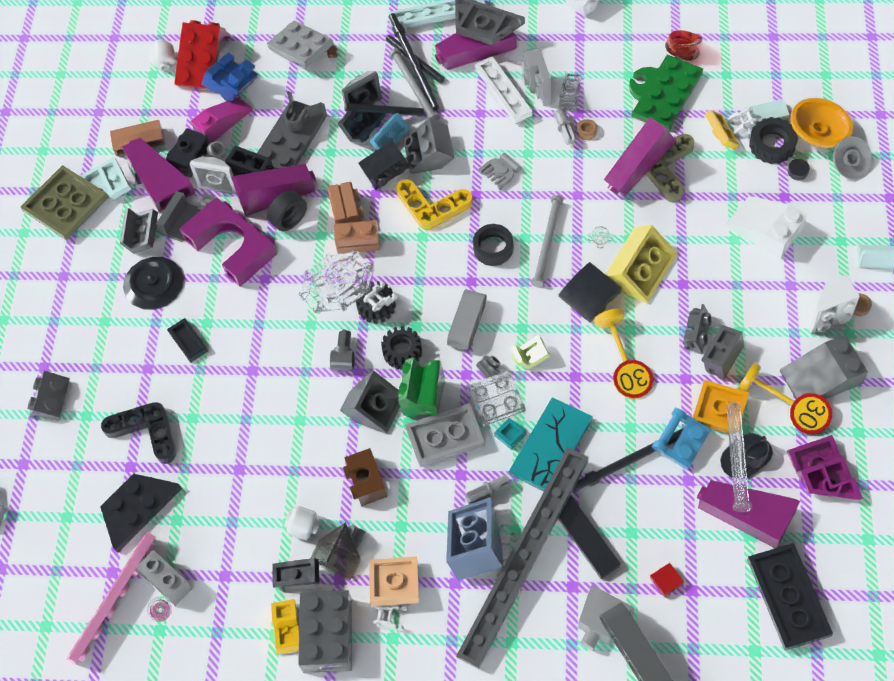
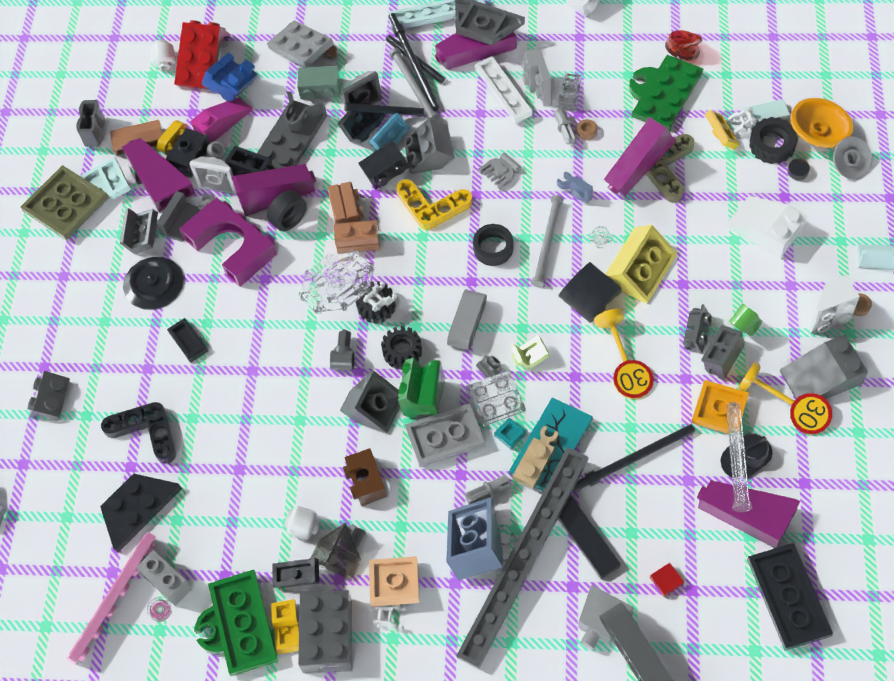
(90, 123): none -> dark grey brick
(170, 136): none -> yellow beam
(238, 624): none -> green plate
(318, 82): none -> sand green brick
(535, 459): none -> tan plate
(579, 188): none -> sand blue plate
(688, 442): dark azure plate -> none
(746, 320): none -> bright green piece
(823, 469): magenta slope -> none

